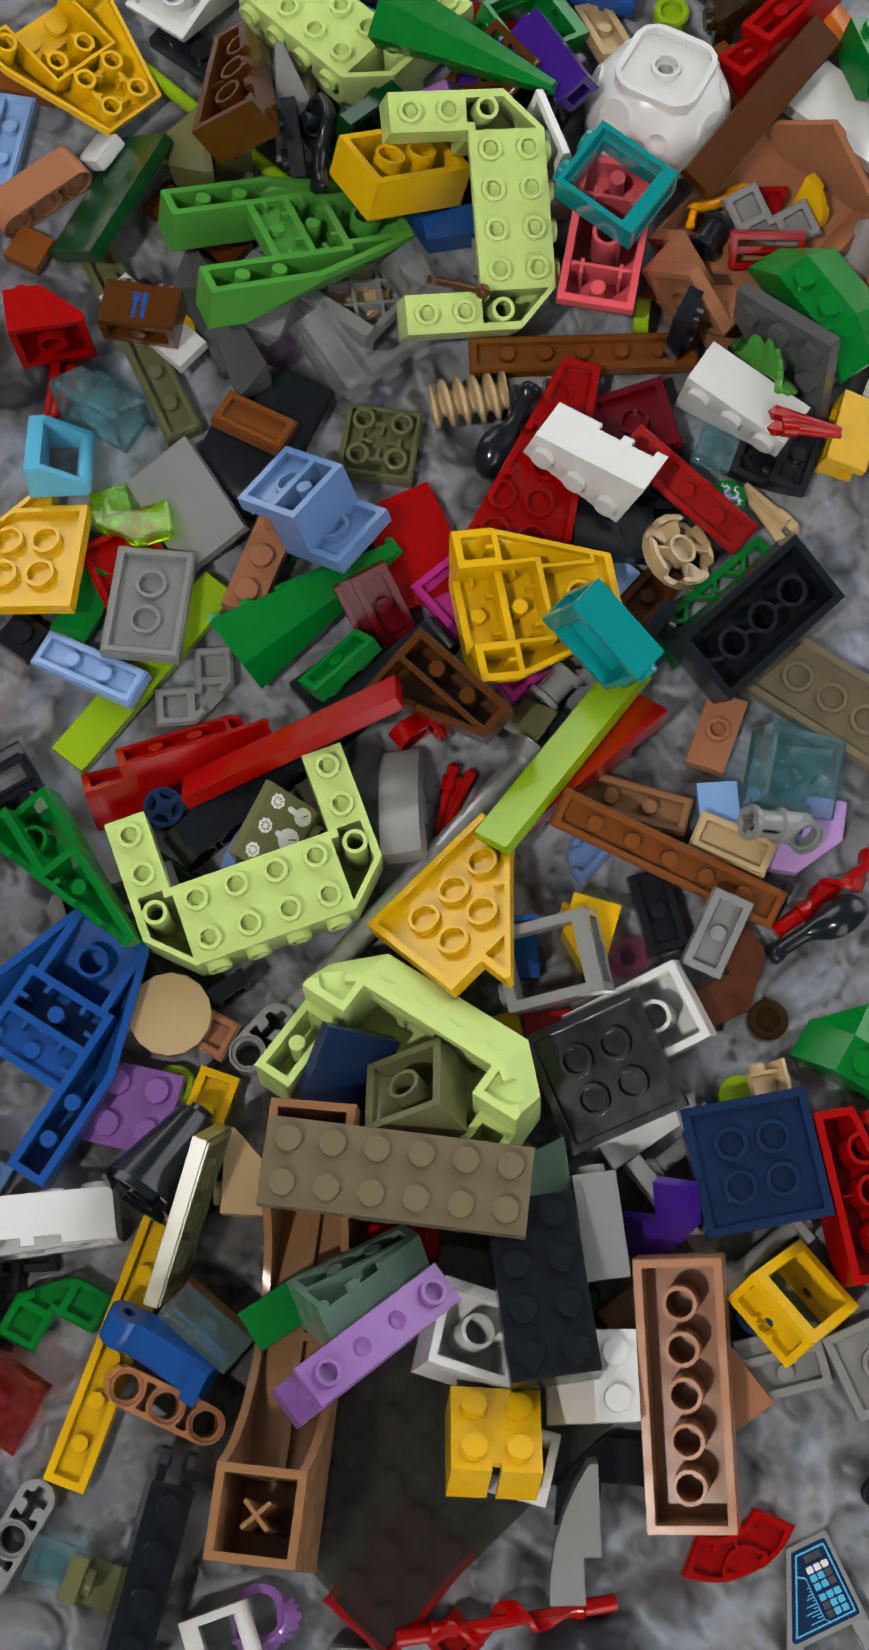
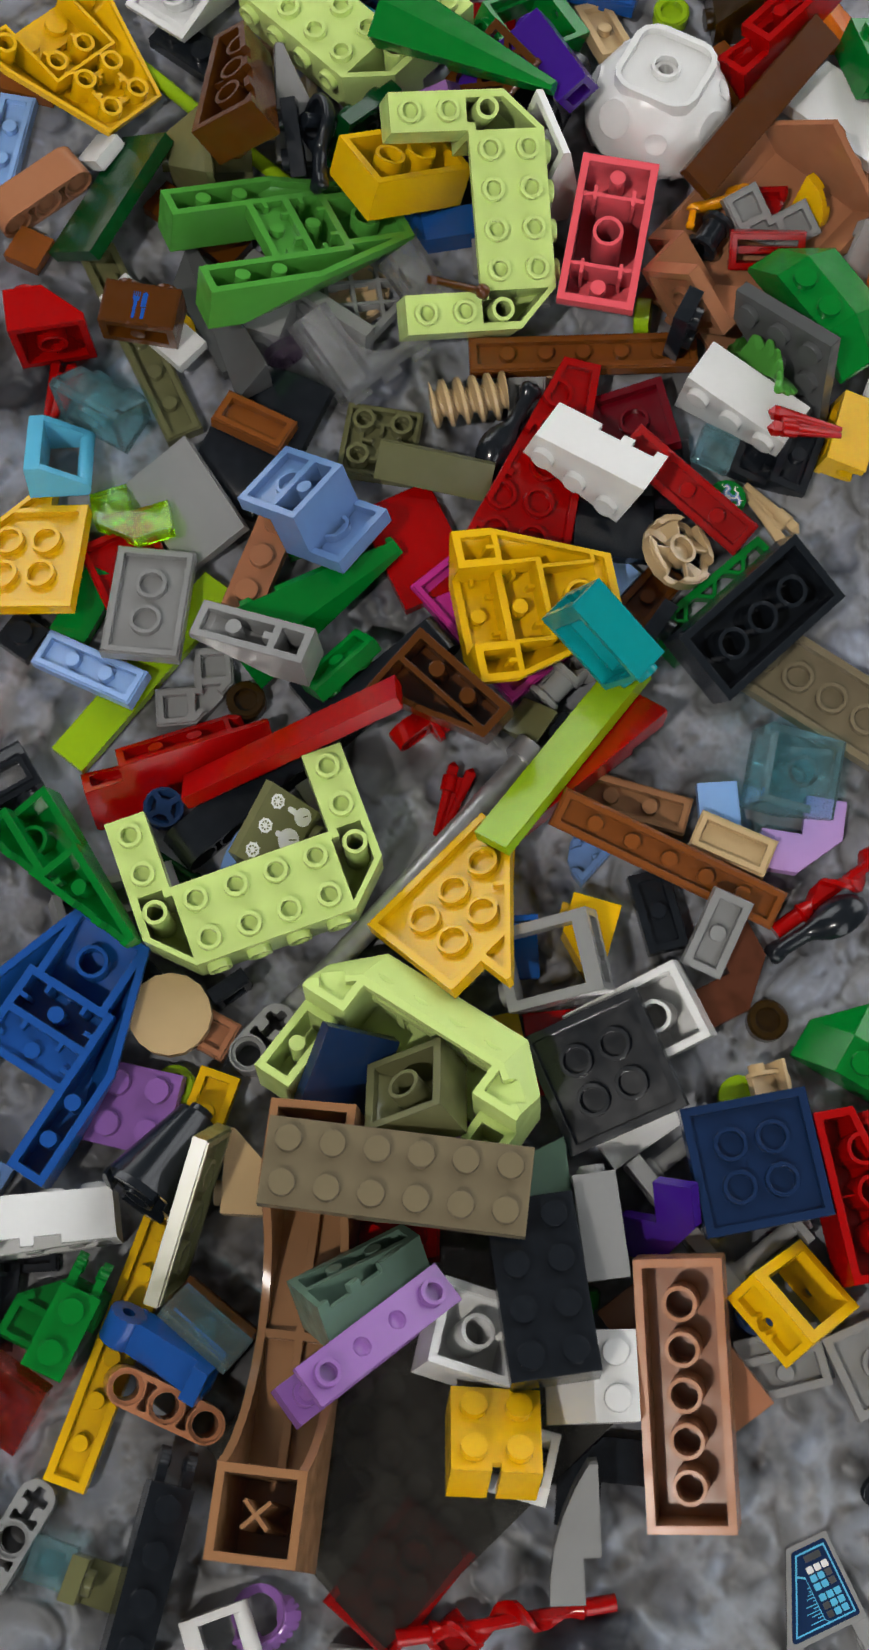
(65, 1322): none -> green hinge
(247, 701): none -> dark brown tile
(260, 641): none -> light grey slope
(272, 1317): green tile -> none
(375, 604): dark red plate -> none
(402, 807): light grey slope -> none
(433, 469): none -> olive tile
(632, 946): clear pink plate -> none
(636, 159): teal window -> none
(715, 736): nougat plate -> none
(736, 1556): red tile -> none
(787, 822): light grey connector -> none

